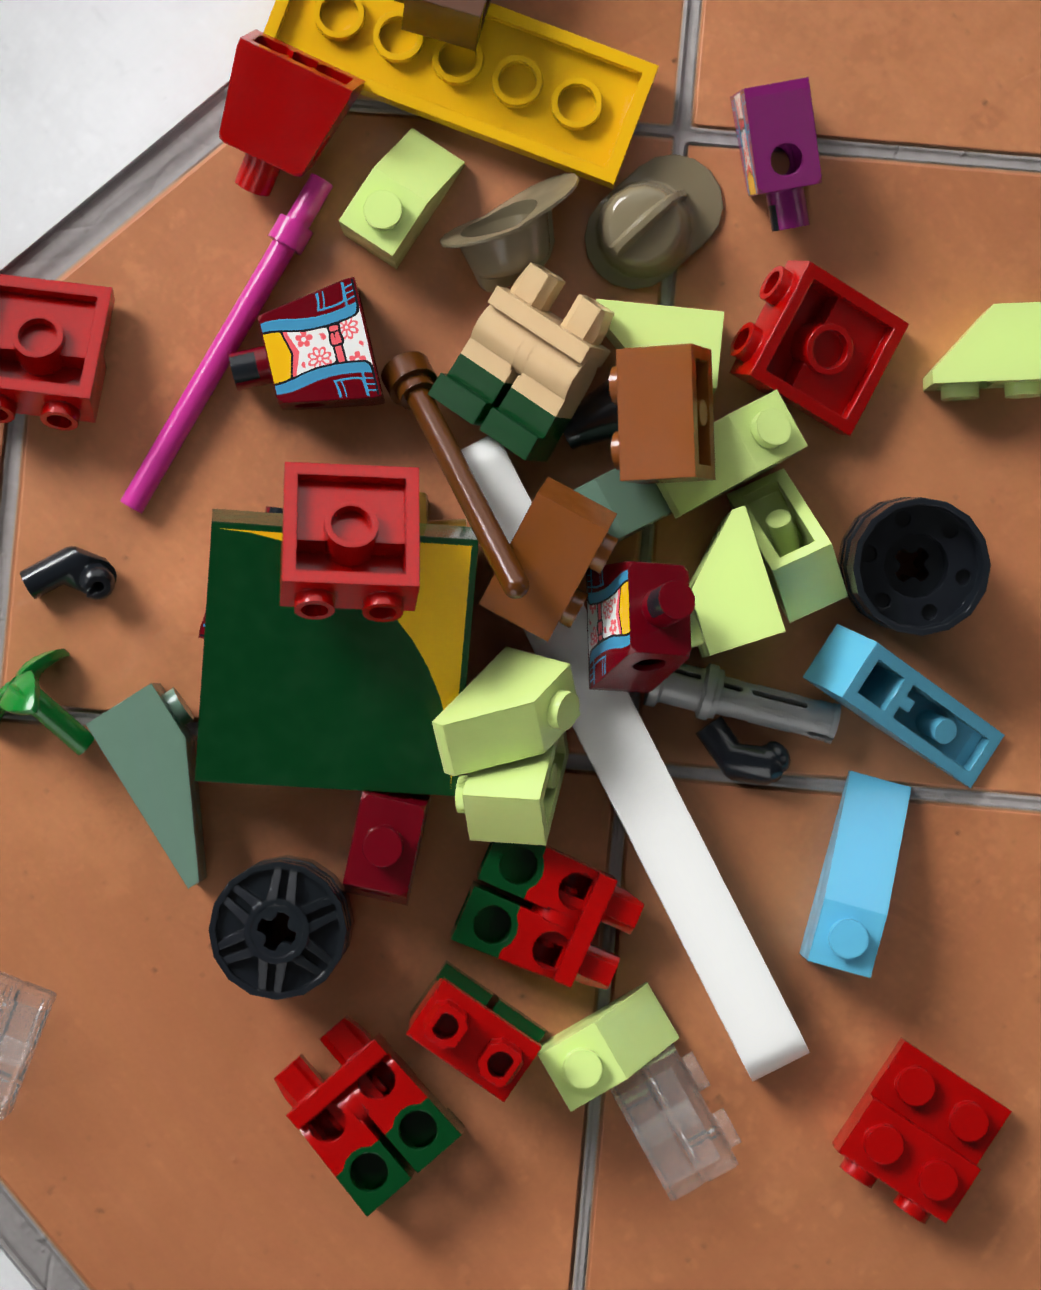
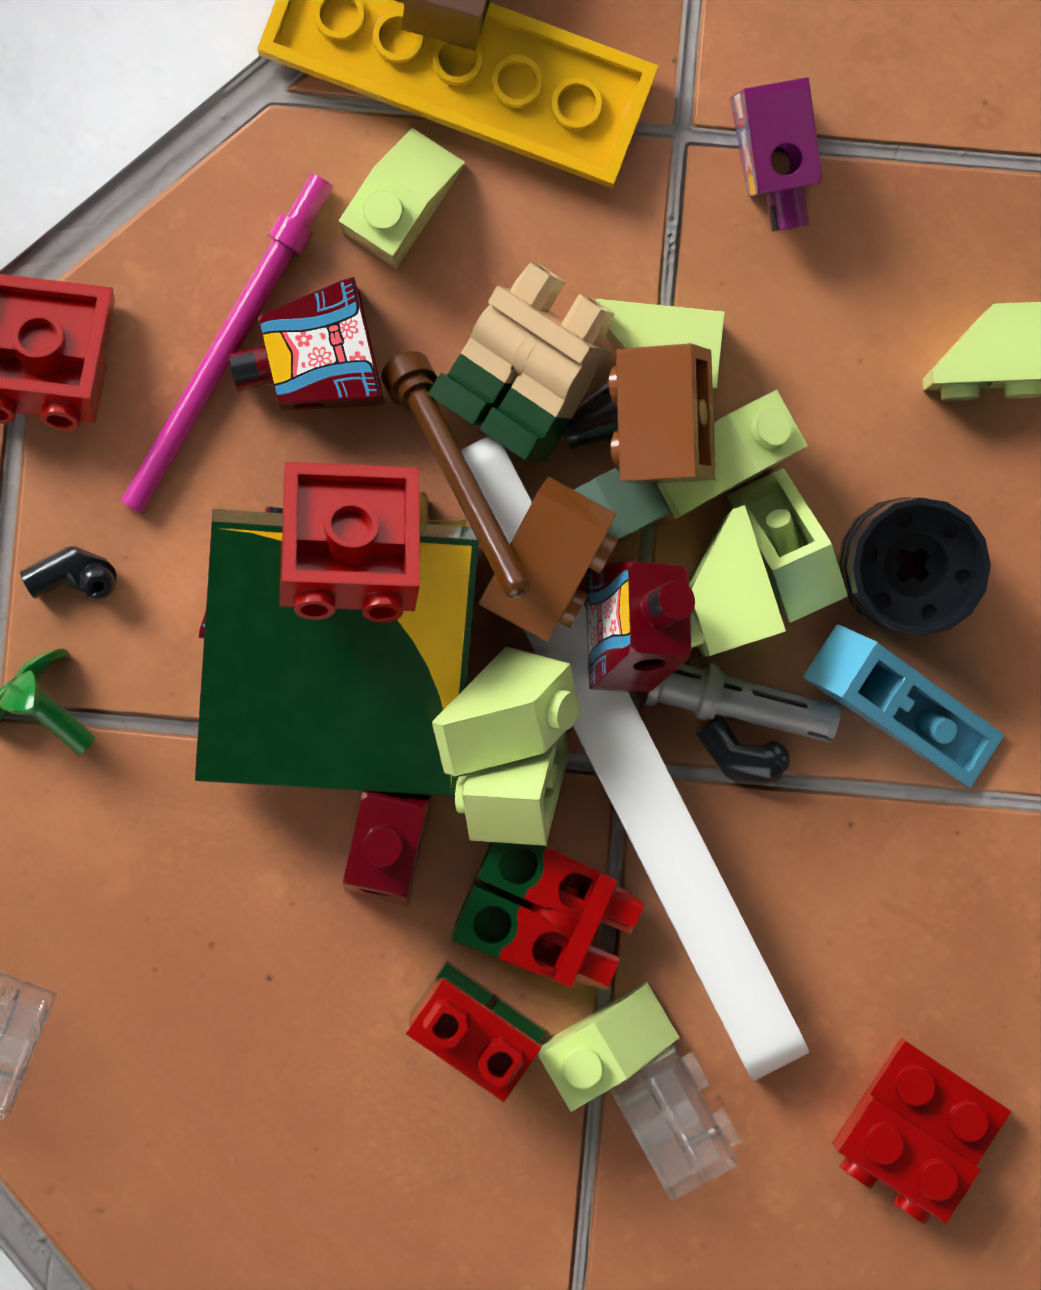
(157, 763): sand green slope -> none
(281, 109): red torso -> none
(317, 913): black wheel -> none
(367, 1091): red hips -> none
(512, 234): dark tan piece -> none
(653, 221): dark tan piece -> none
(817, 344): red plate -> none
(857, 876): medium azure slope -> none

